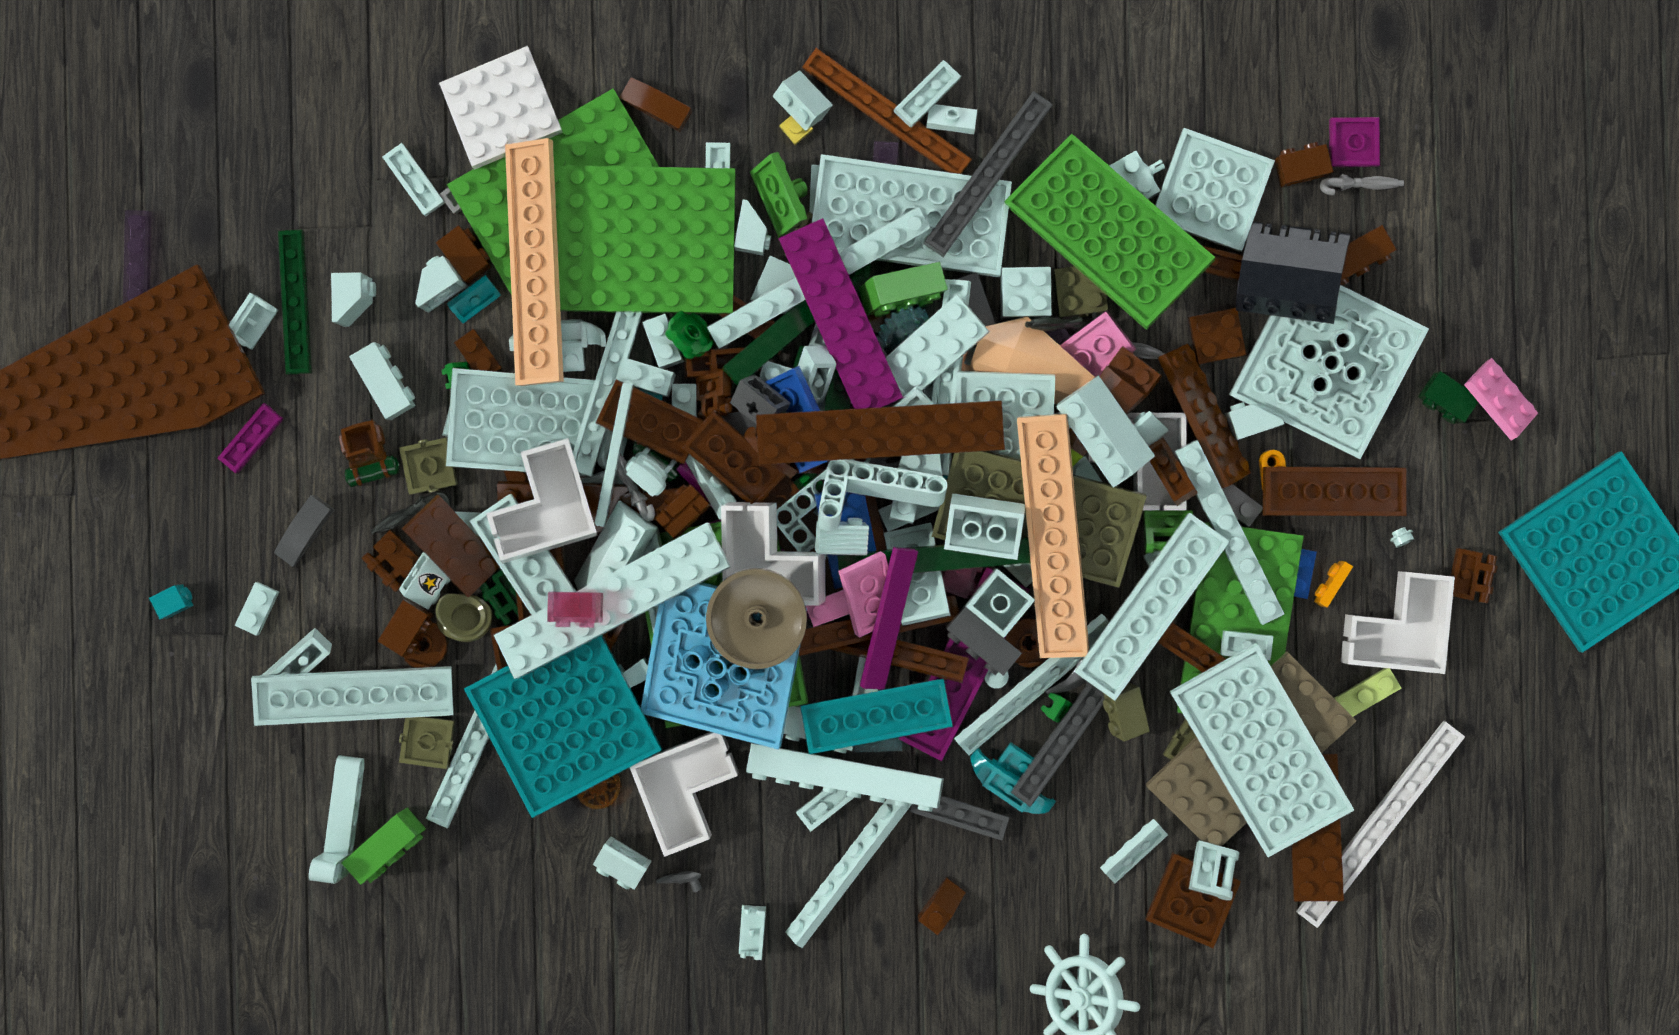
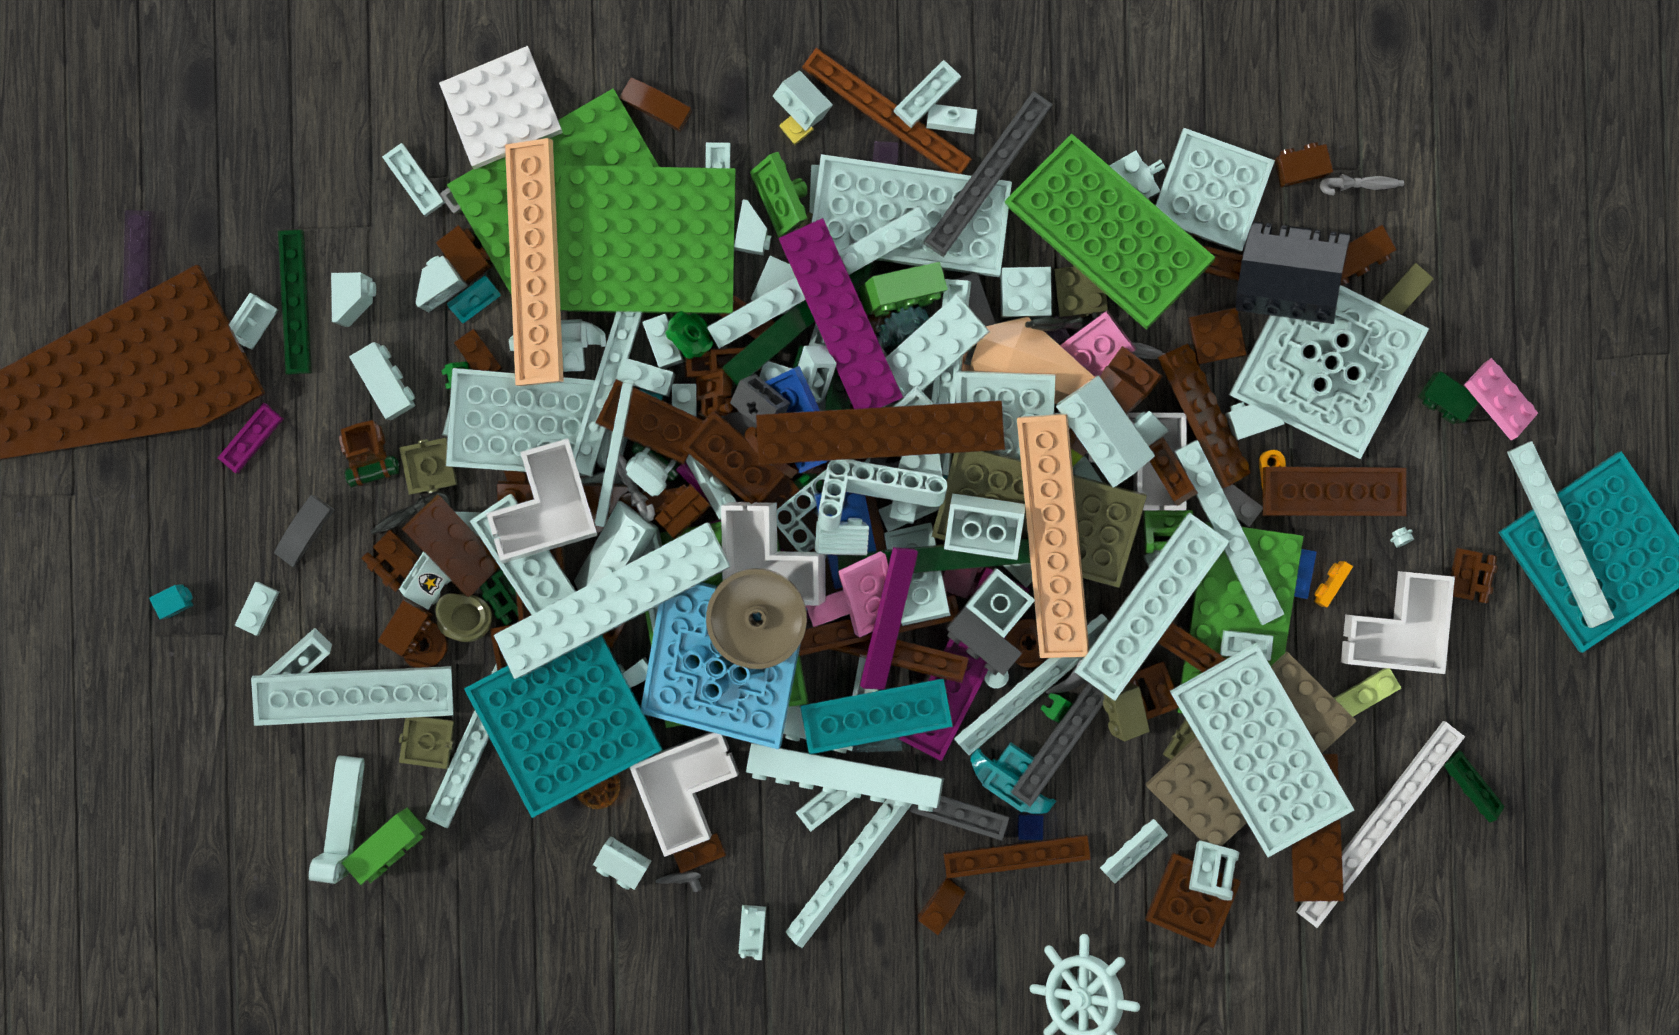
(575, 607): clear pink brick -> none
(700, 853): none -> reddish brown plate
(1017, 856): none -> reddish brown plate
(1030, 827): none -> clear blue plate
(1159, 688): none -> reddish brown plate
(1354, 142): magenta plate -> none
(1406, 289): none -> olive tile
(1474, 786): none -> dark green plate
(1560, 534): none -> light aqua plate

